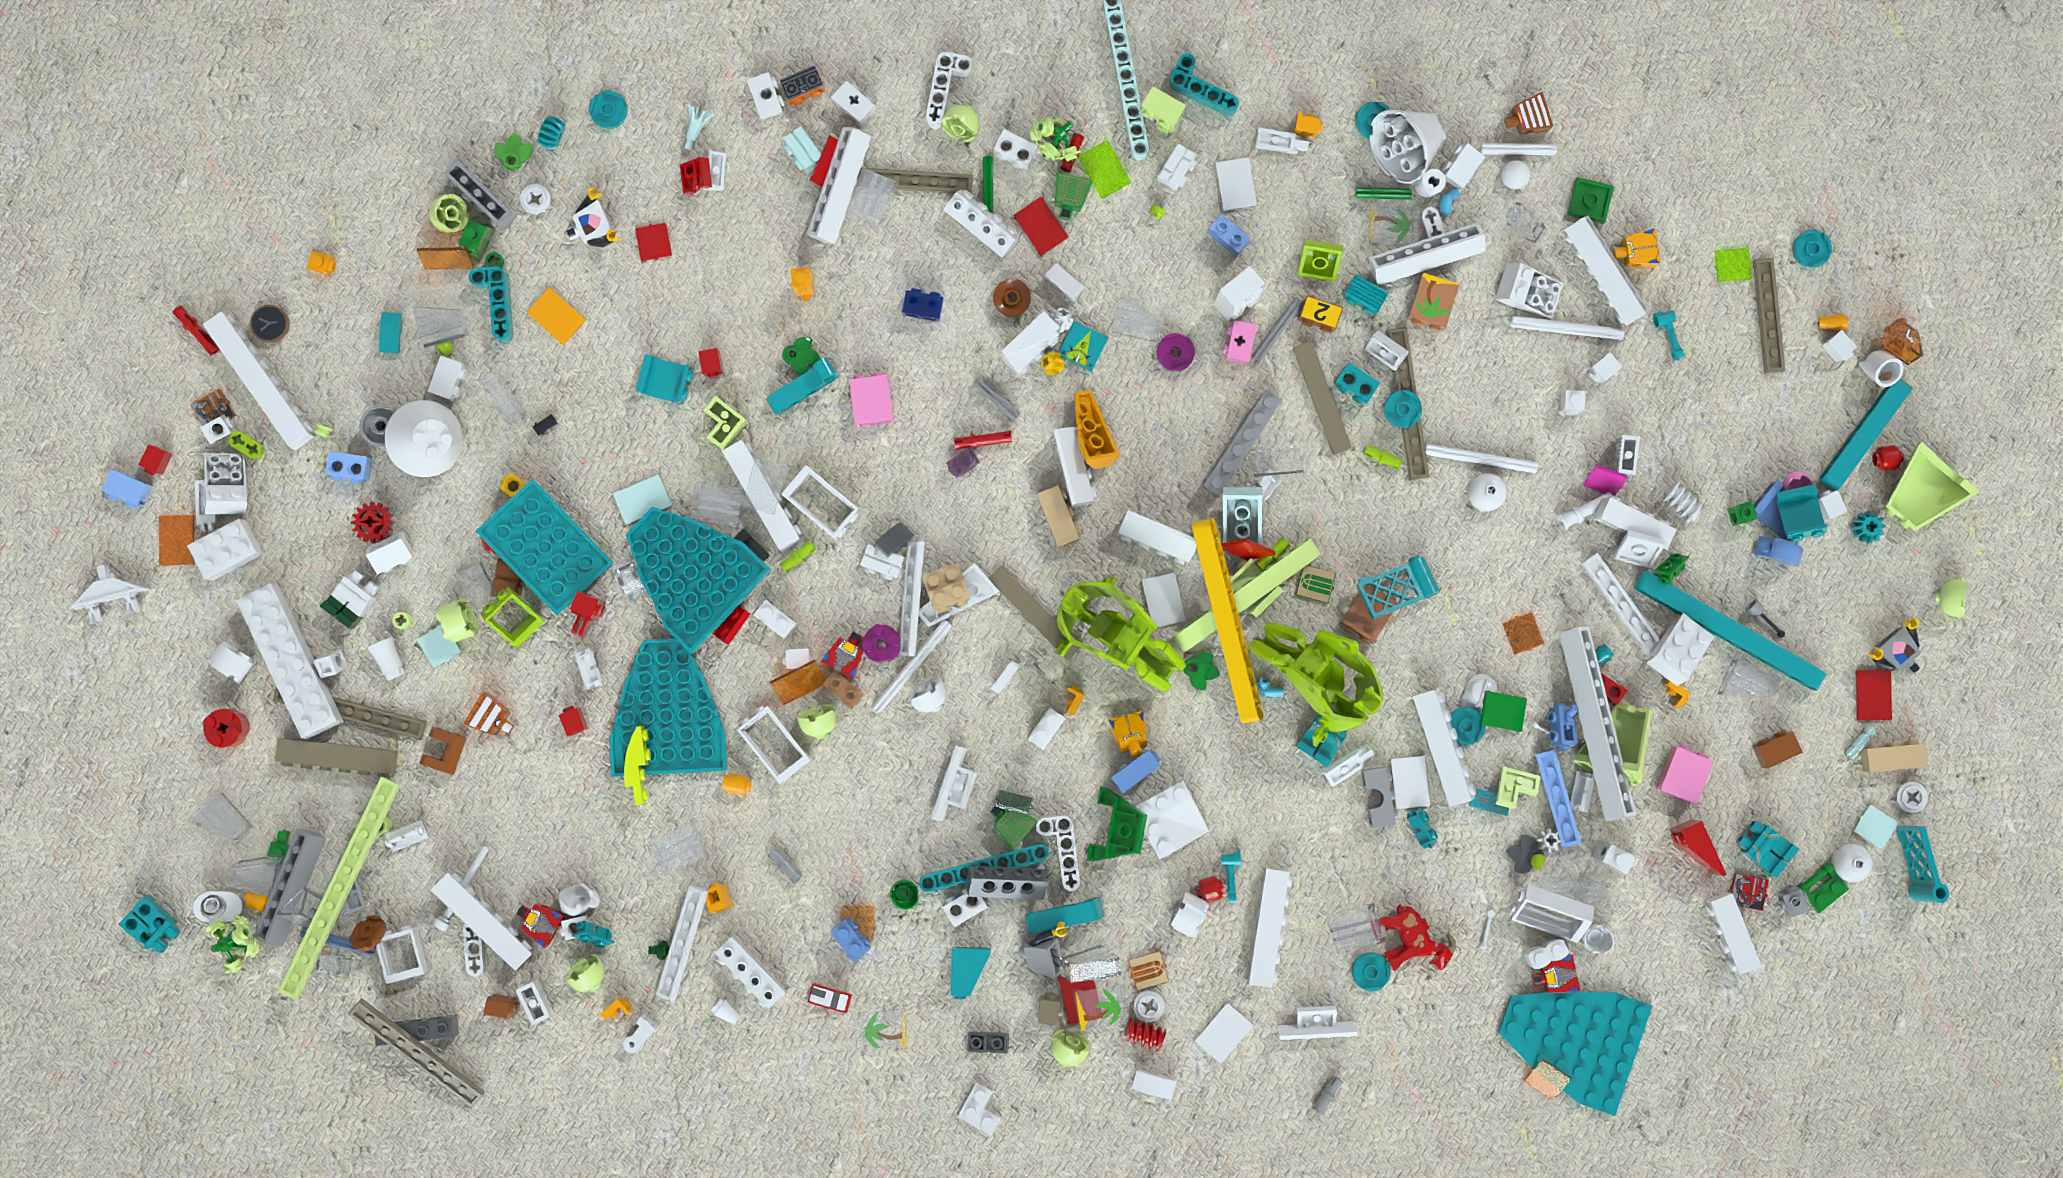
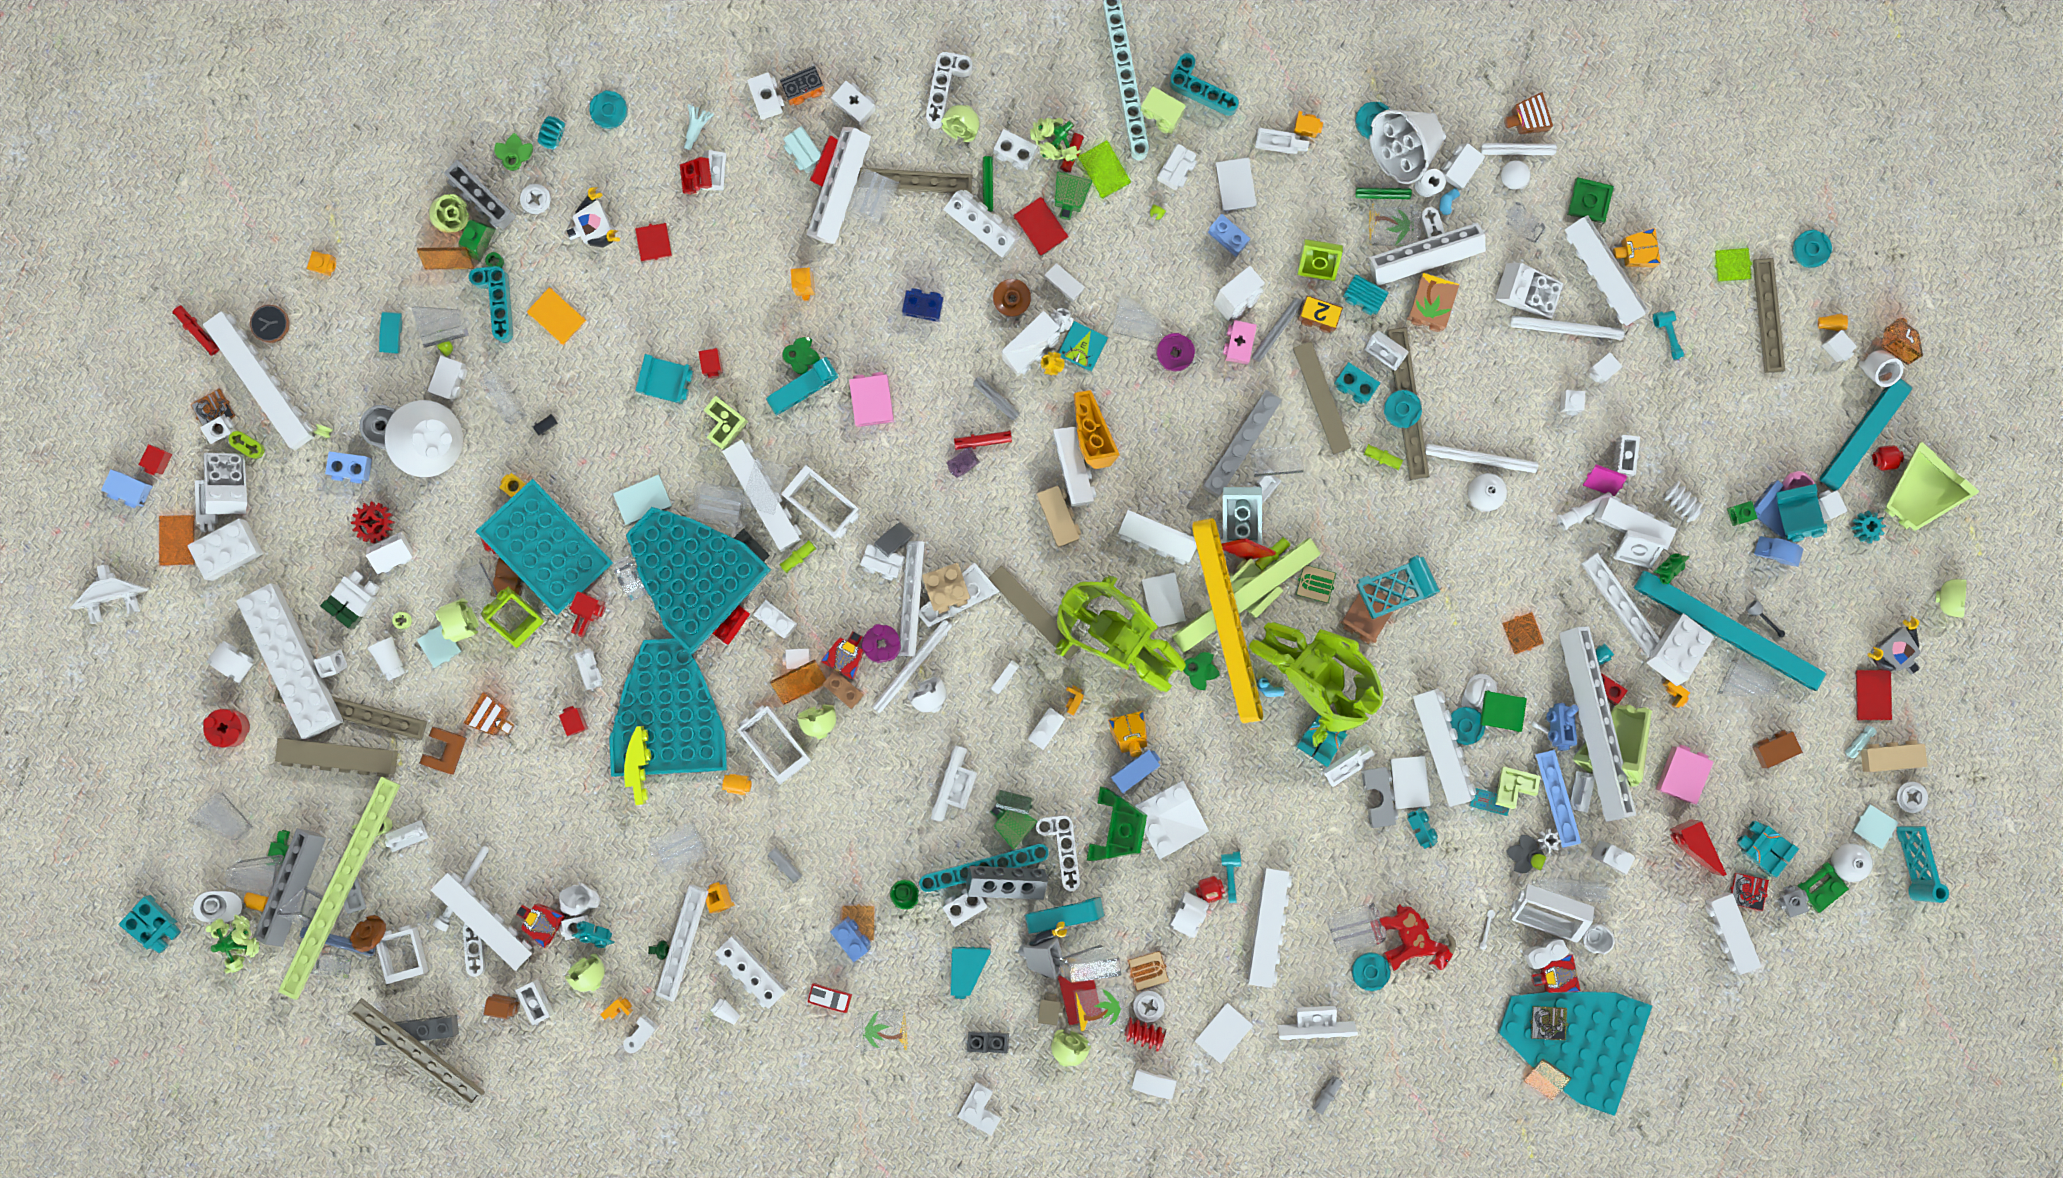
(1548, 1023): none -> piece

